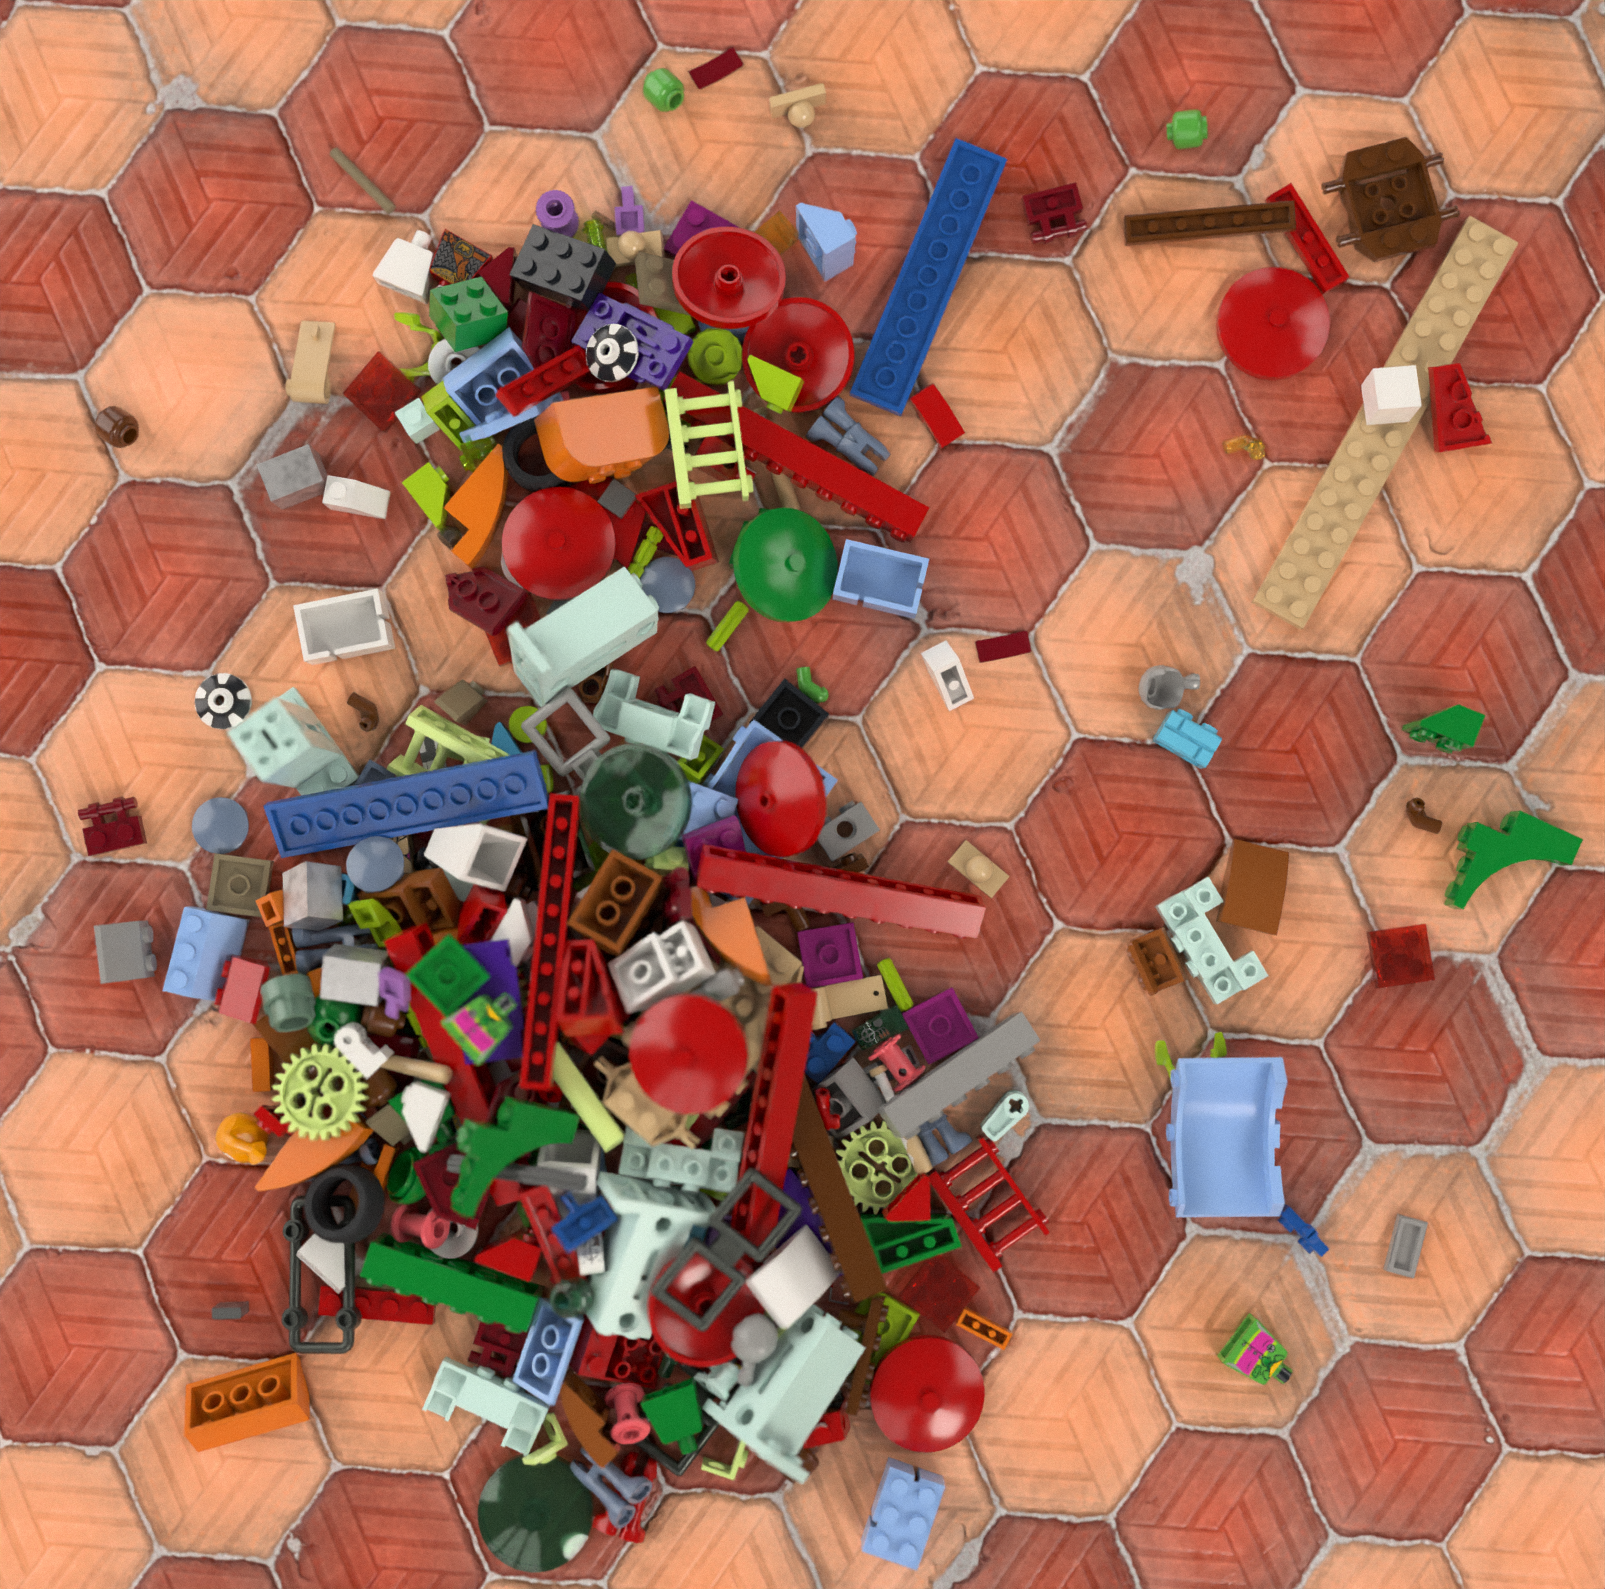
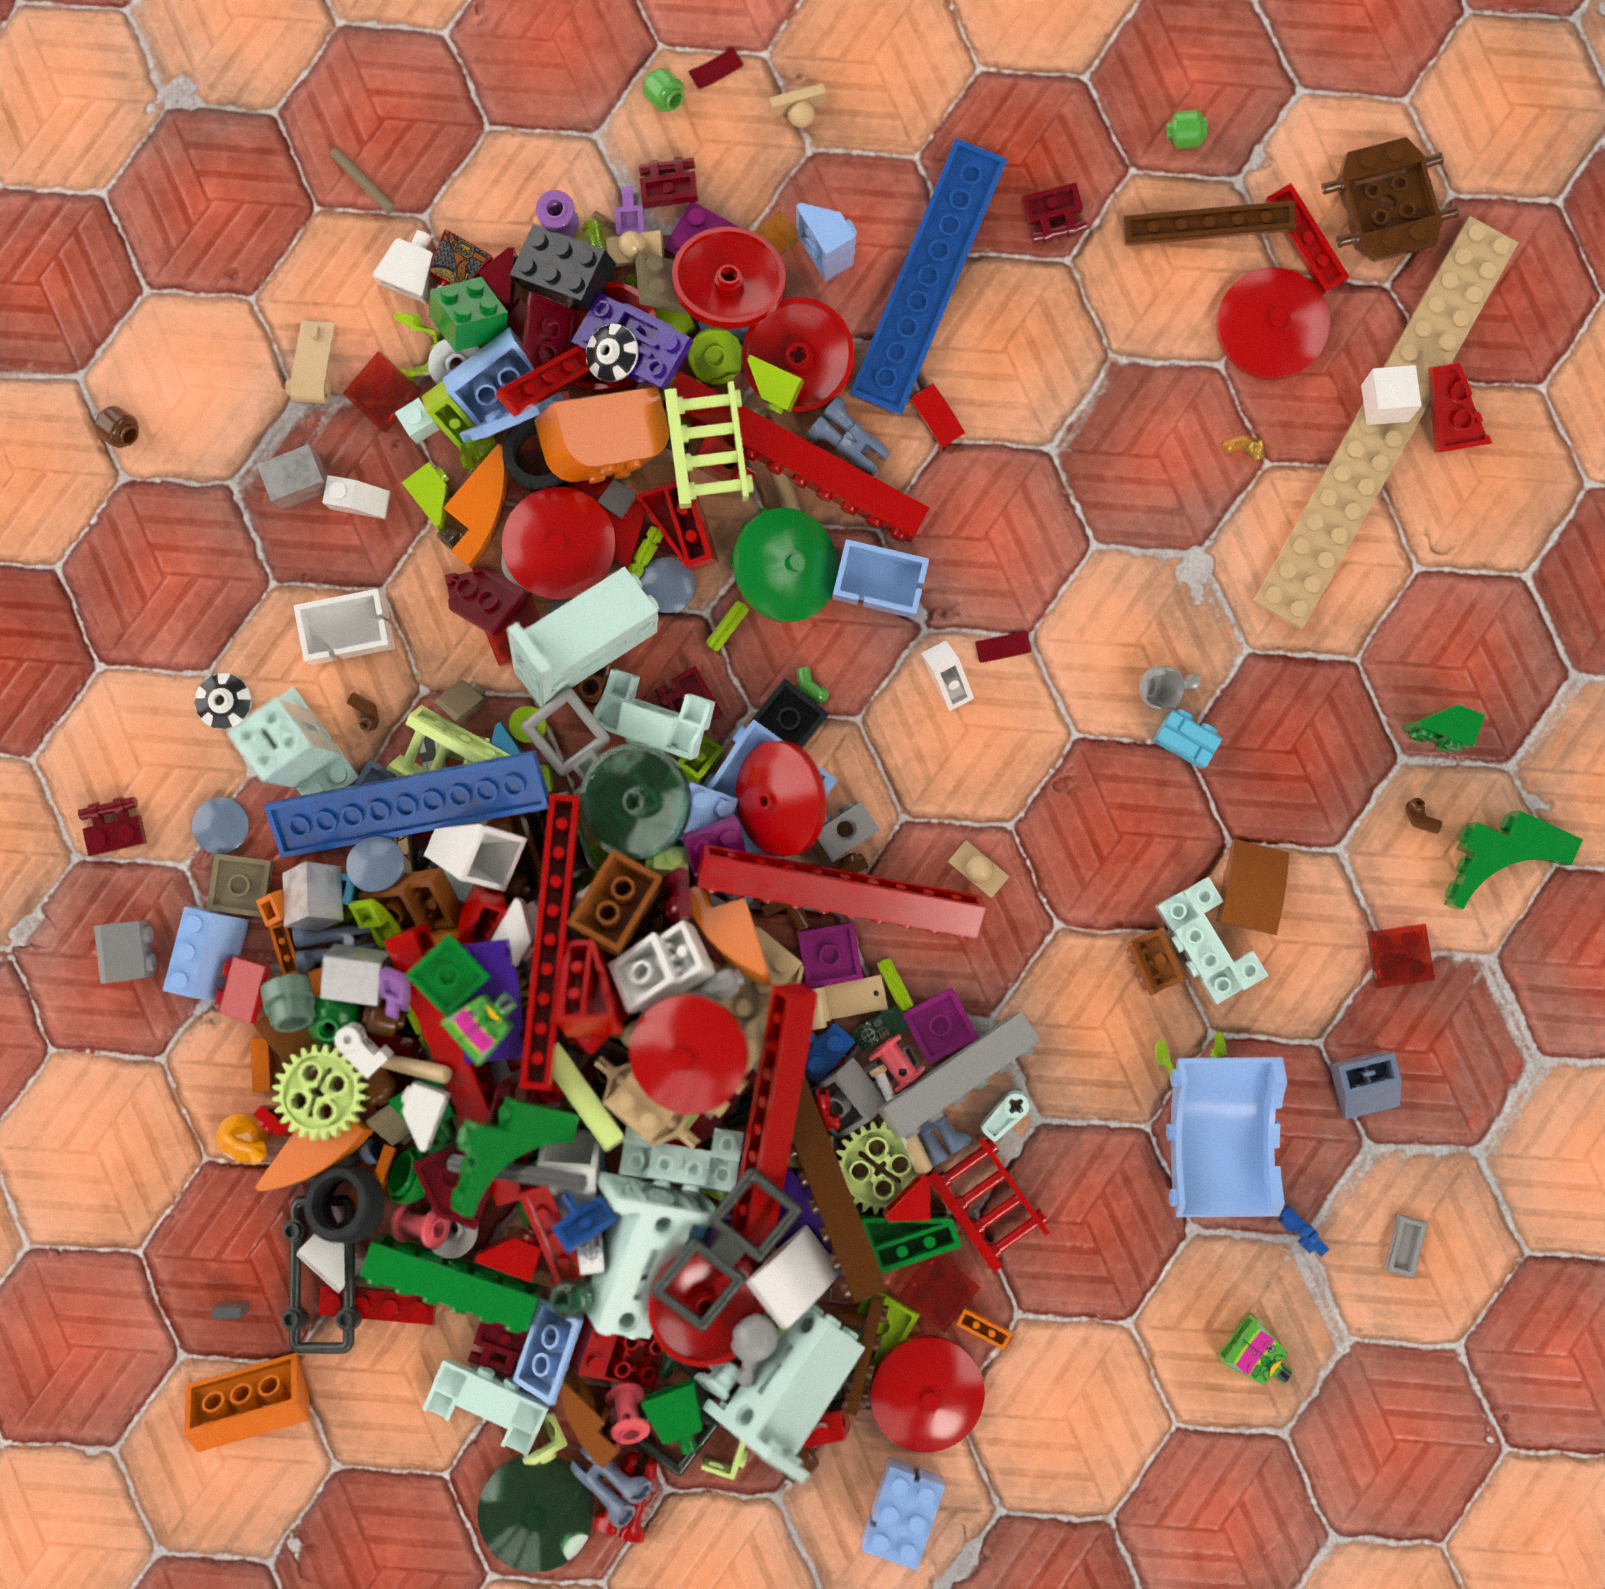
(668, 189): none -> dark red plate
(1367, 1083): none -> sand blue slope

